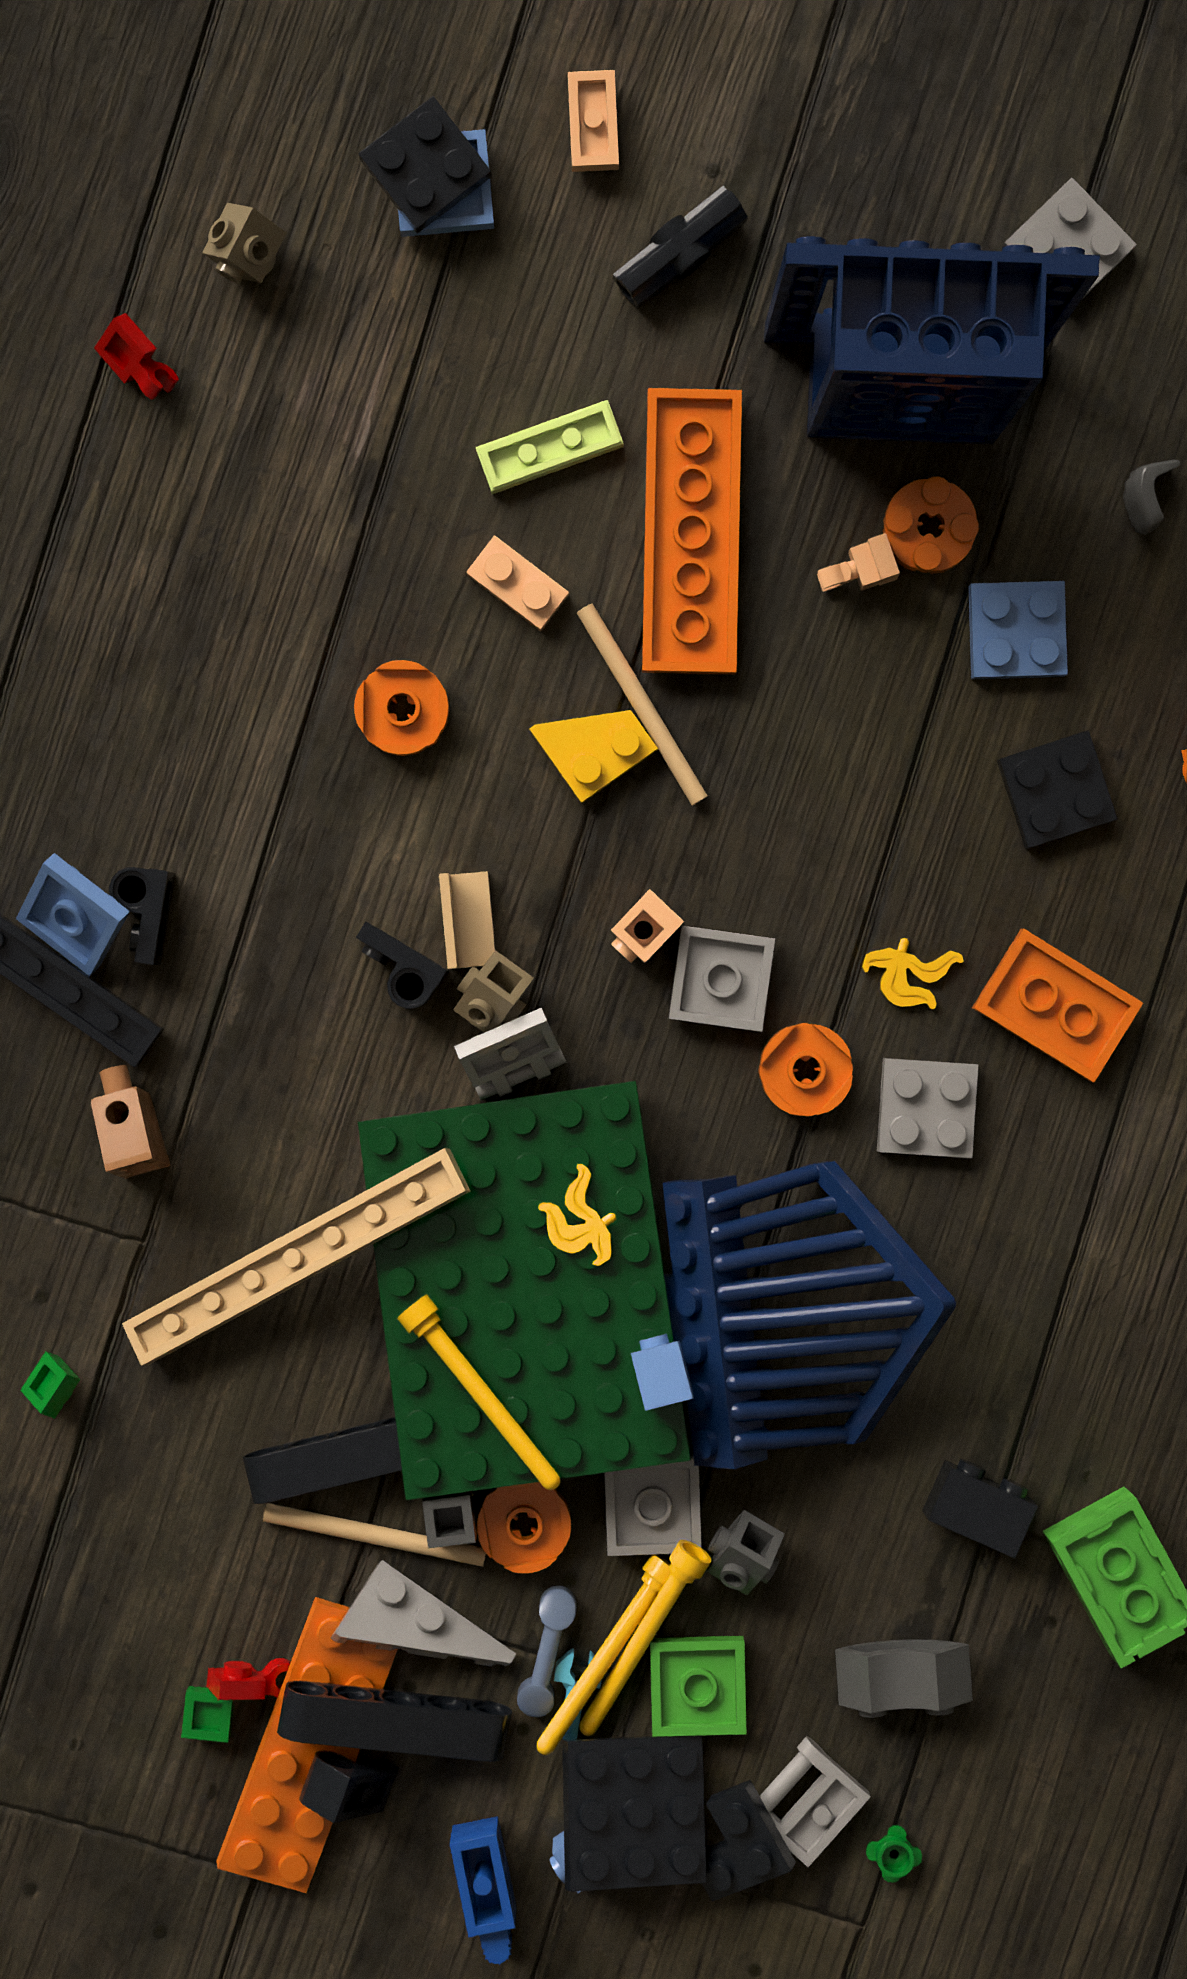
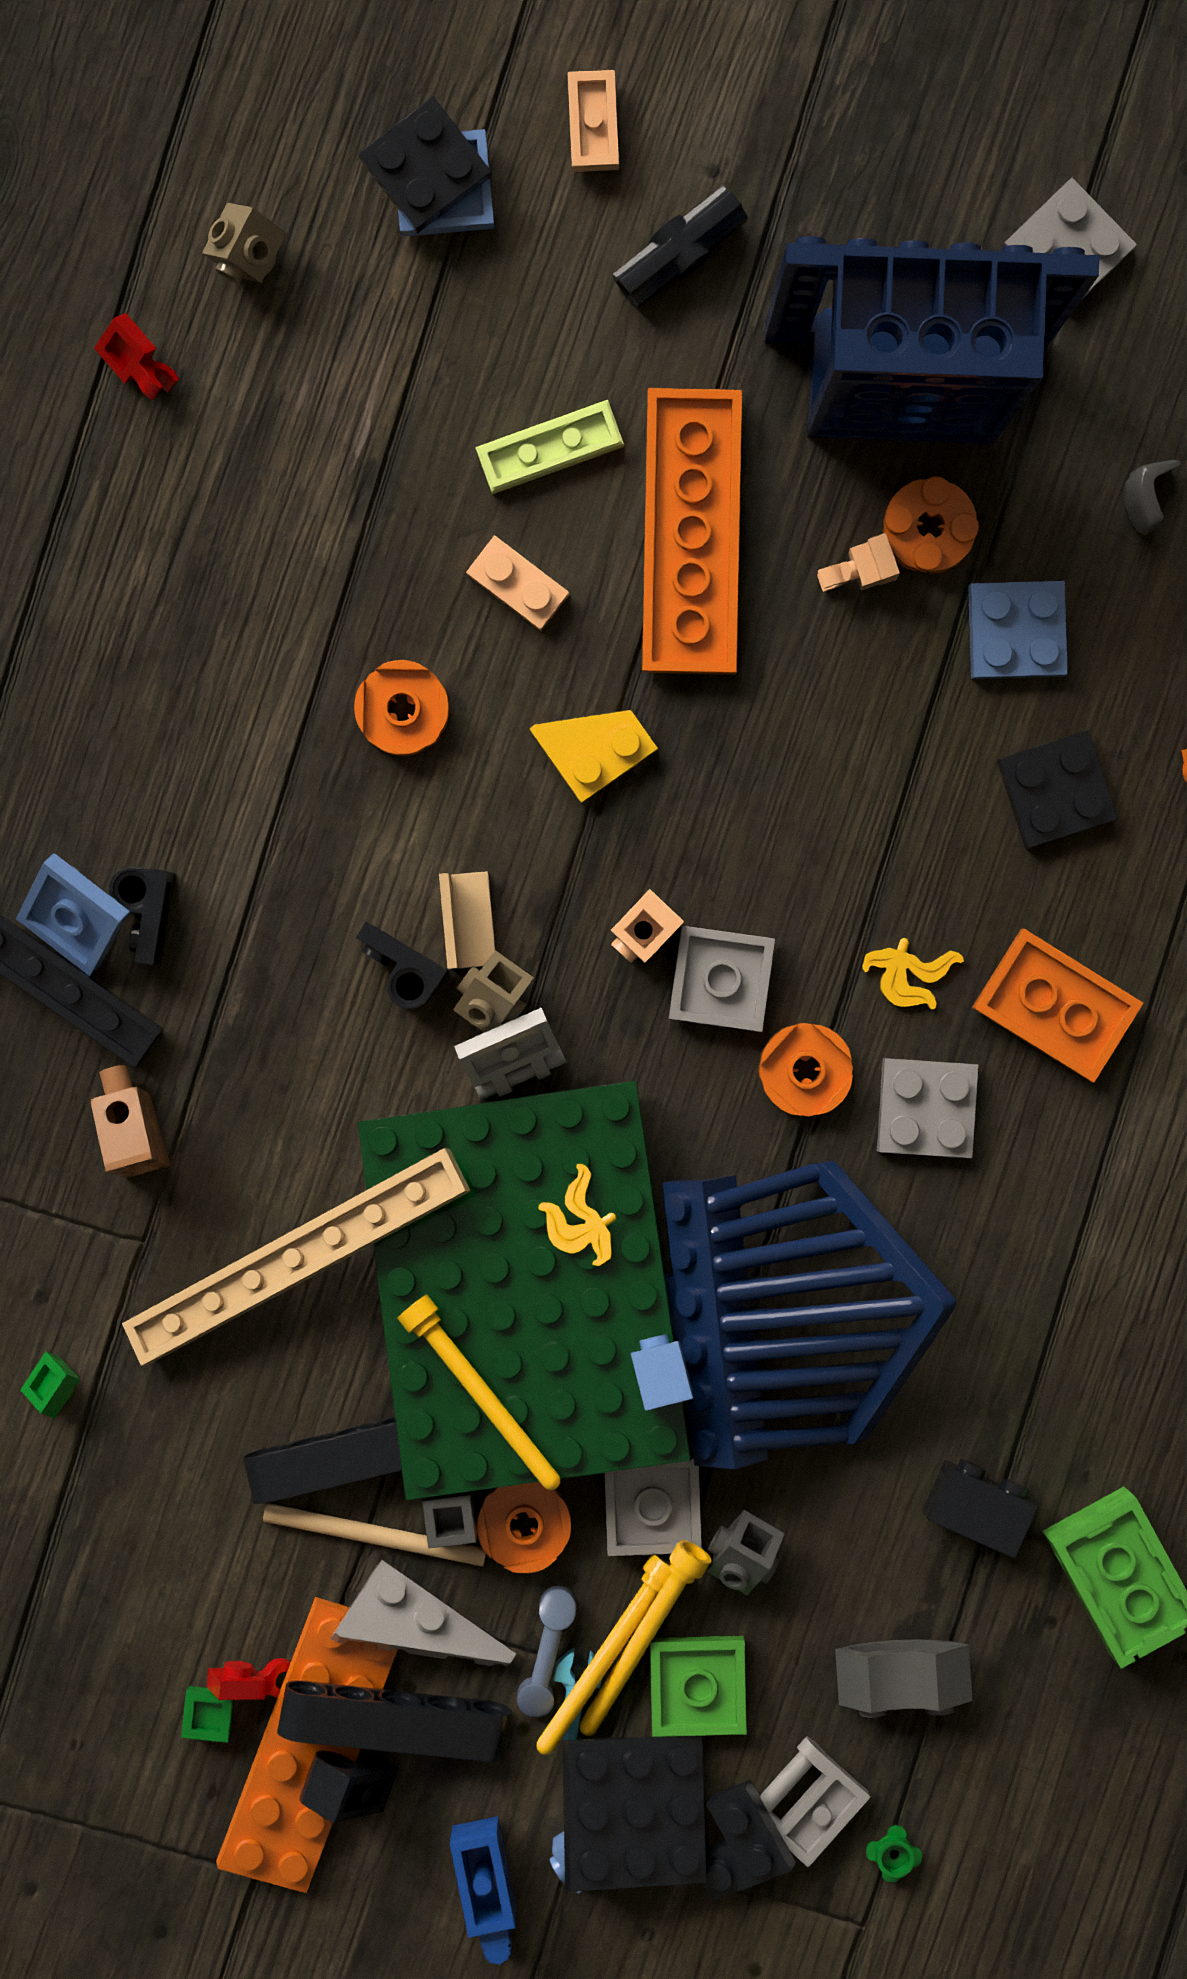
(642, 704): tan axle -> none

